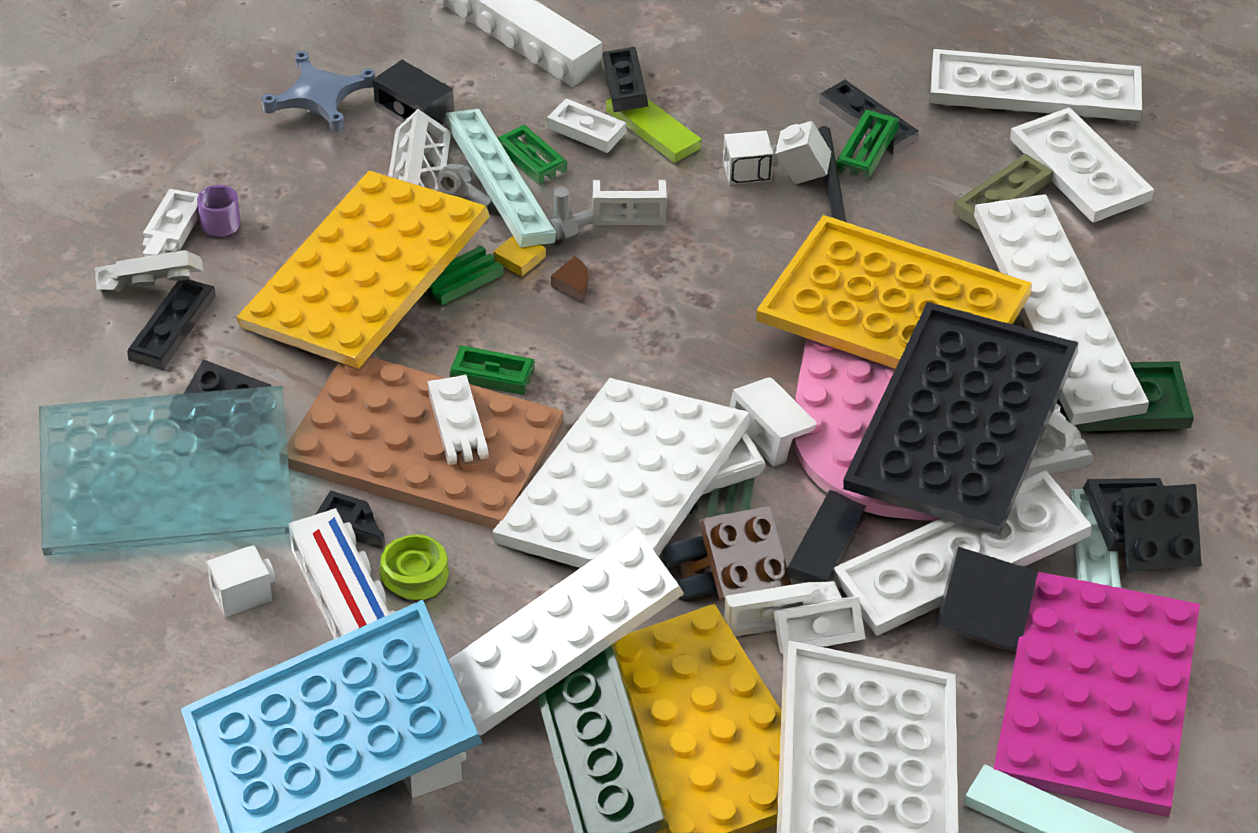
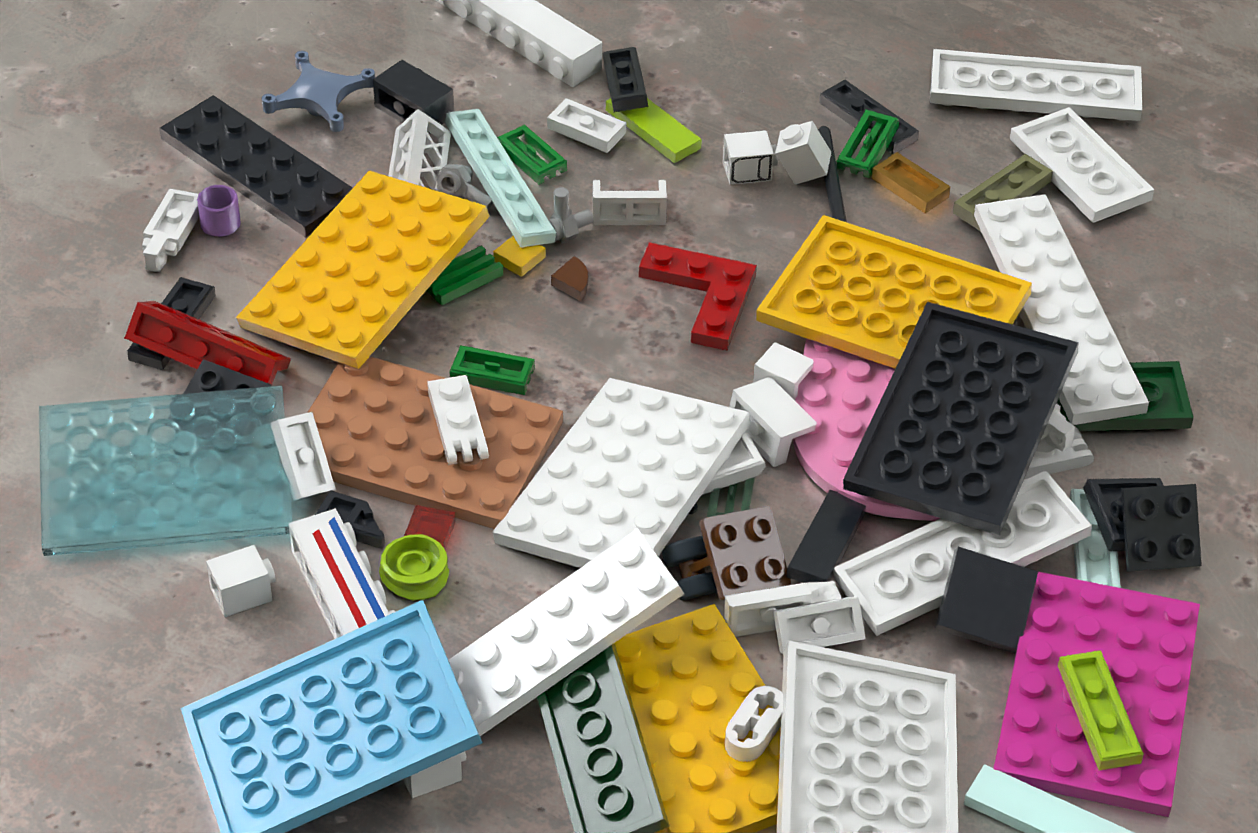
(146, 269): white hinge -> none
(194, 340): none -> red fence
(256, 164): none -> black plate
(302, 456): none -> white plate
(432, 523): none -> clear red tile
(723, 279): none -> red plate
(747, 719): none -> white beam
(784, 367): none -> white panel
(911, 182): none -> pearl gold tile
(1100, 710): none -> lime tile

